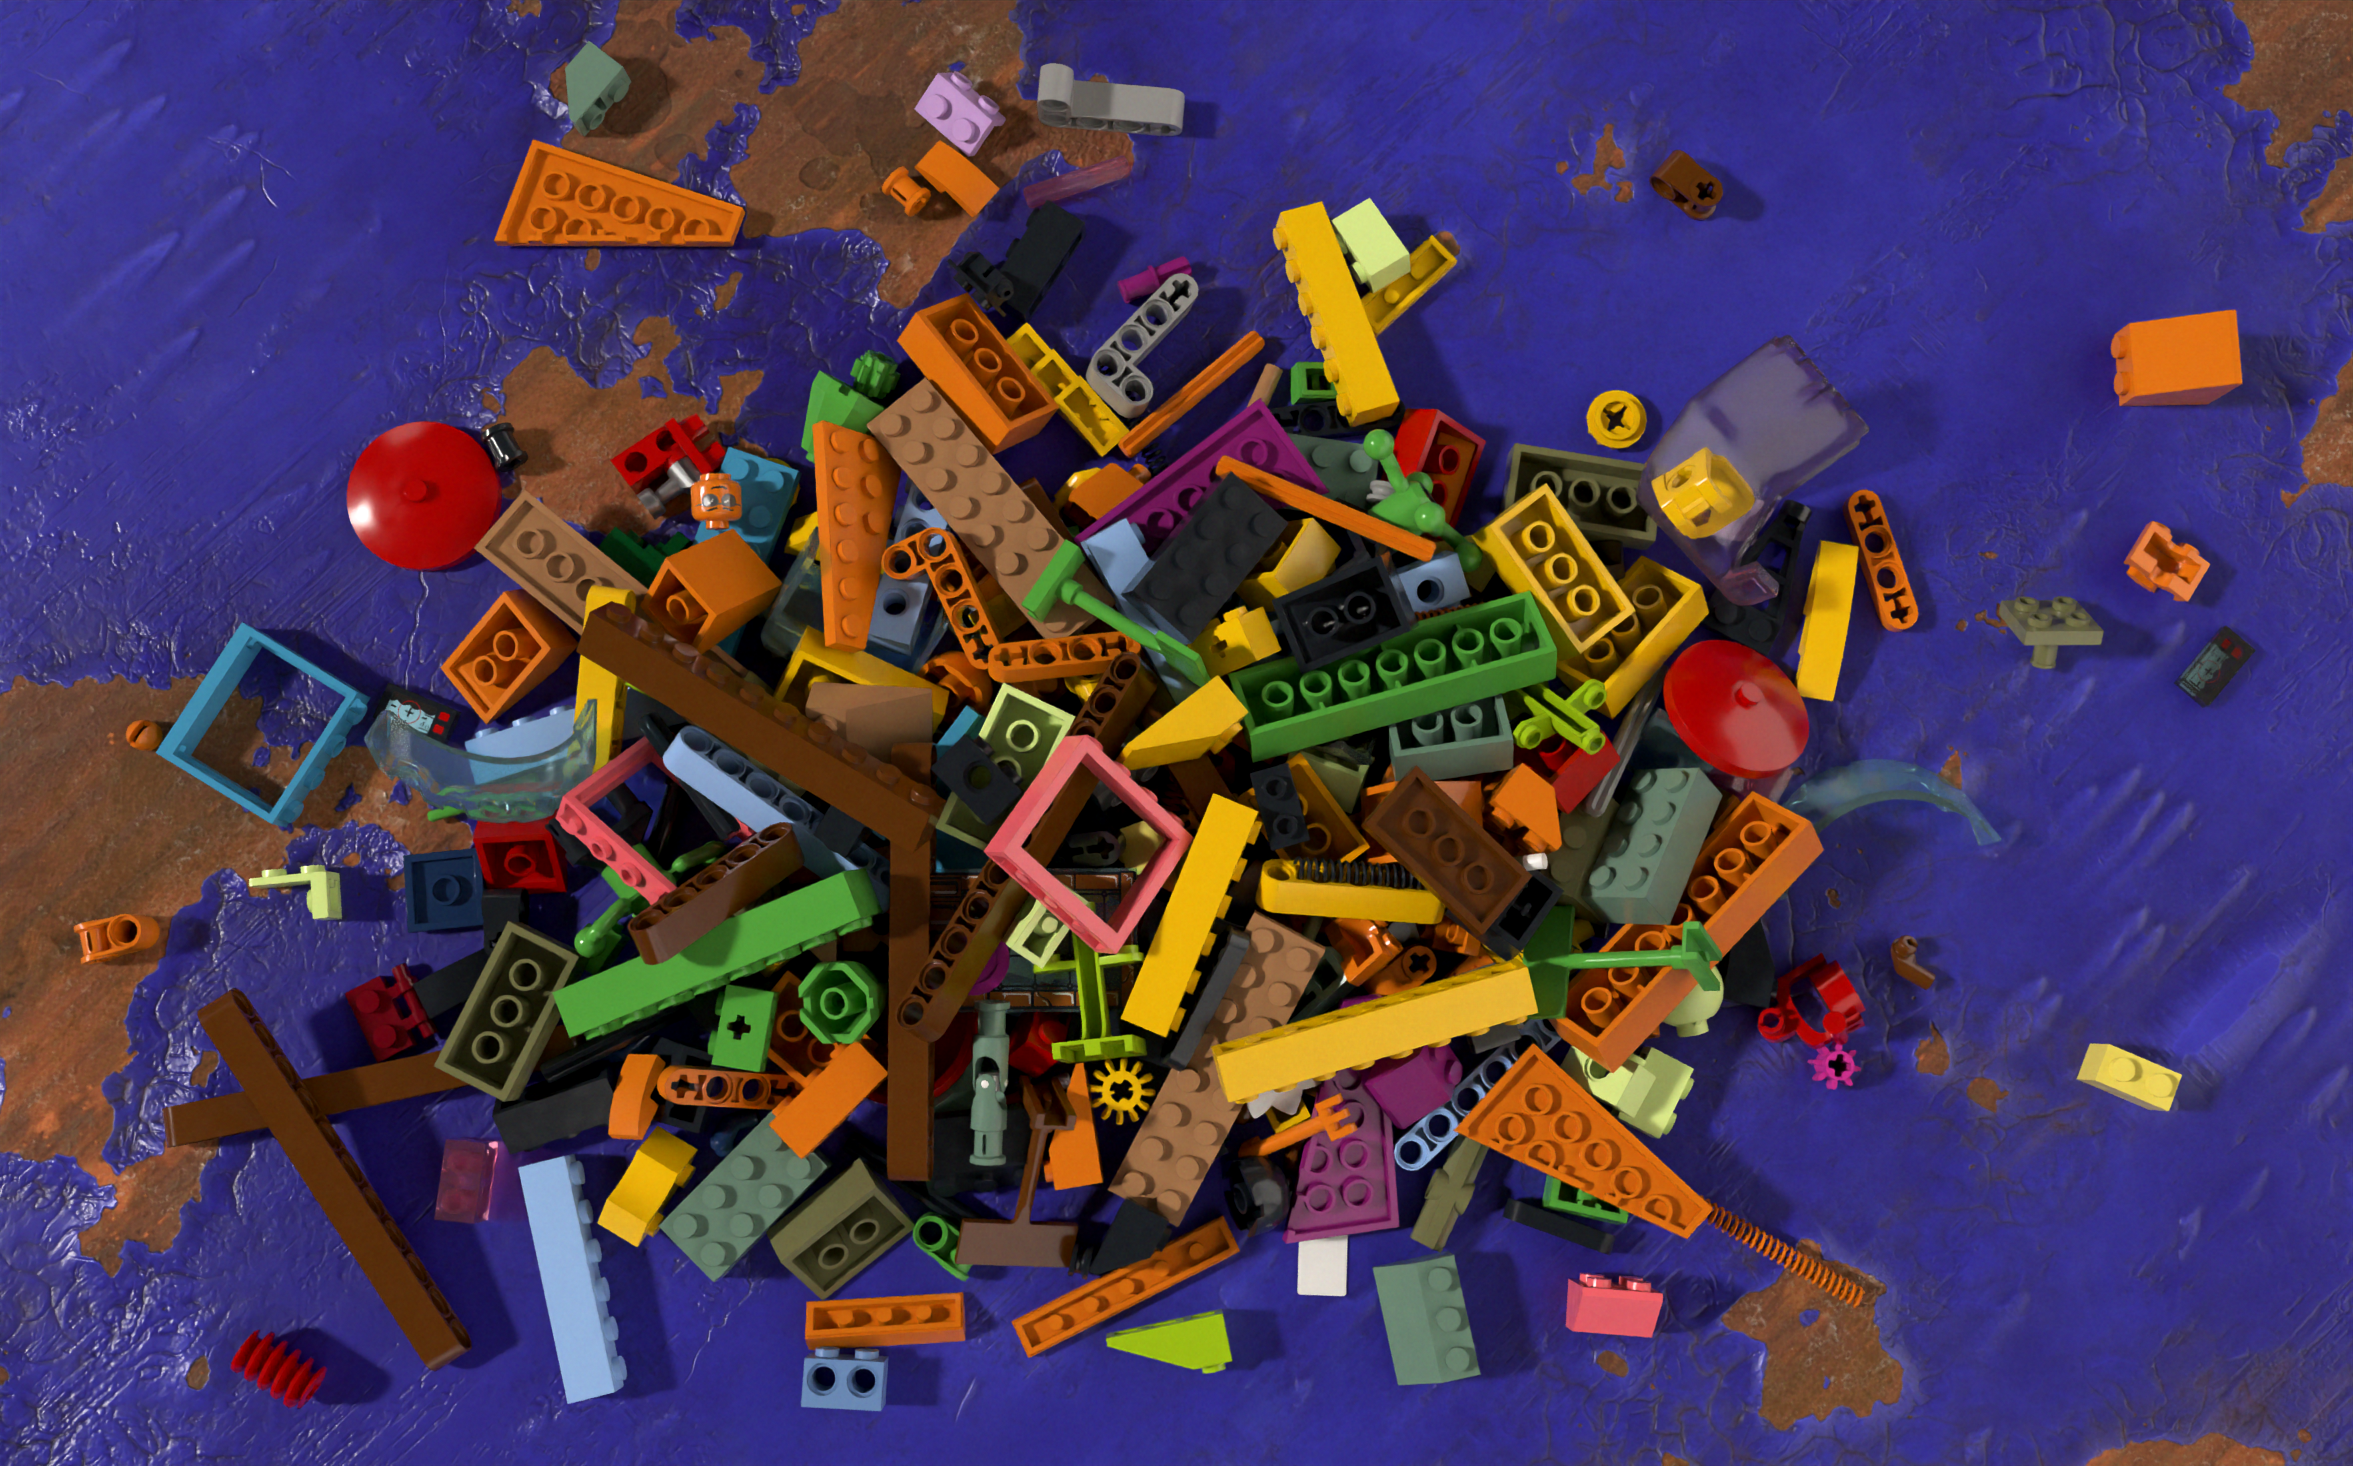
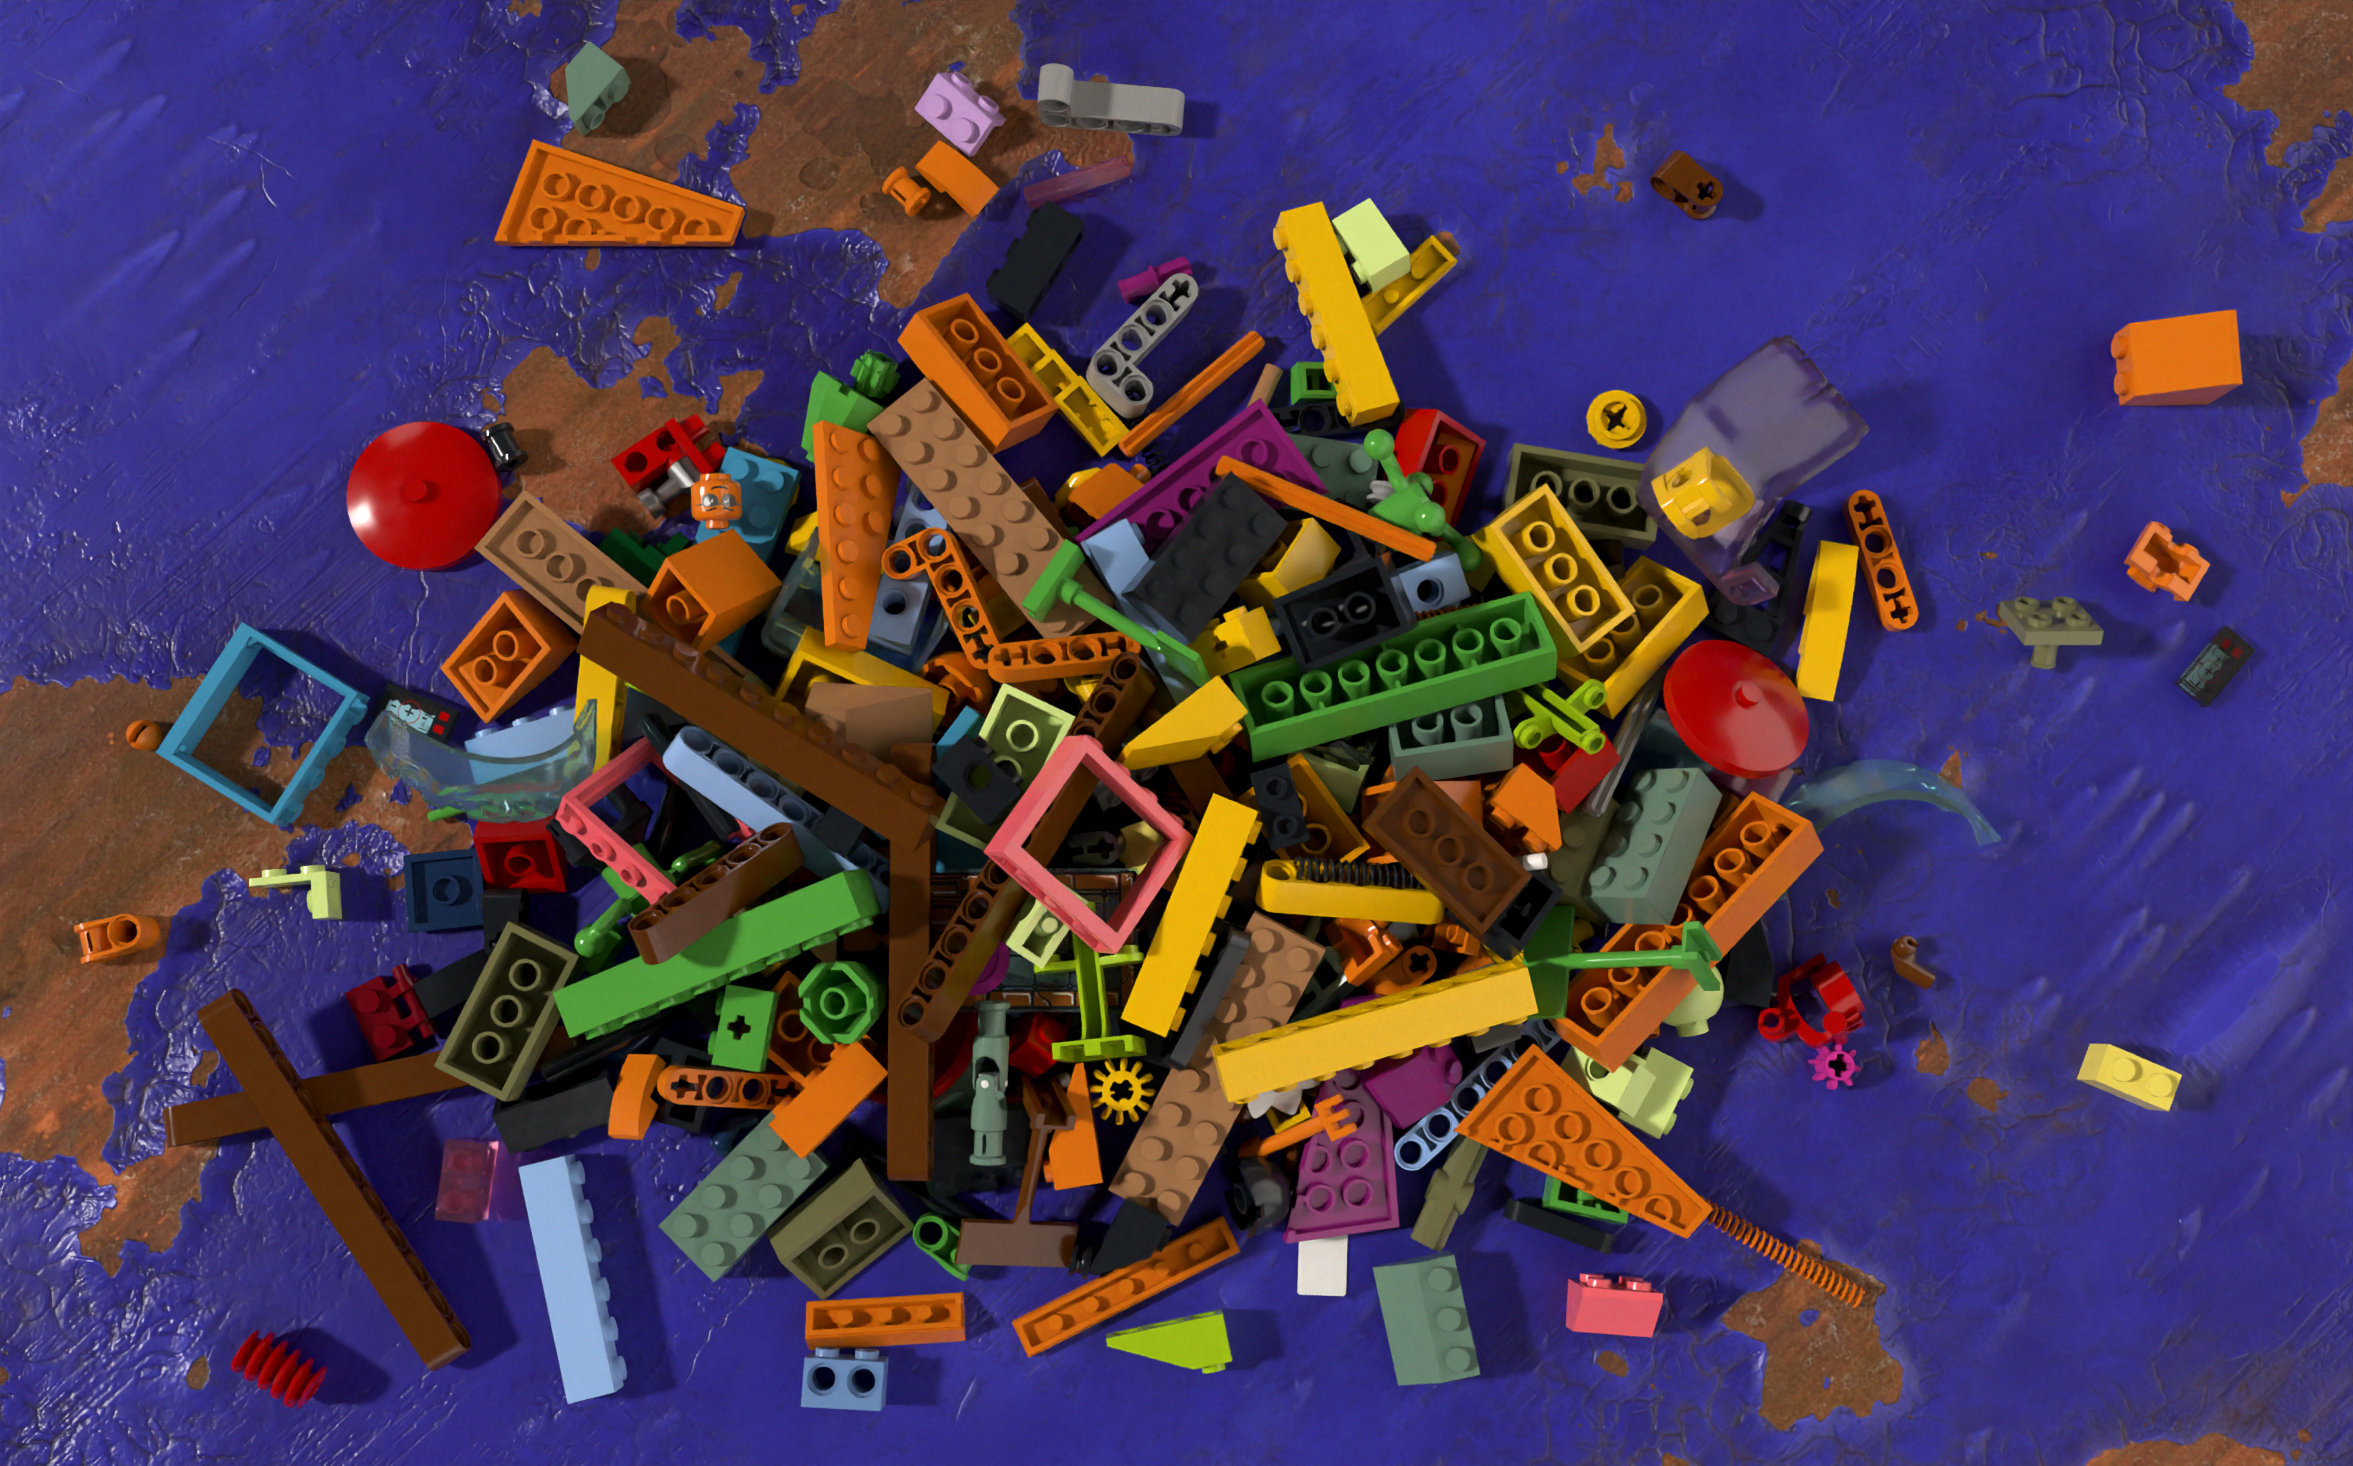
(648, 1186): yellow brick -> none
(979, 274): black hinge -> none

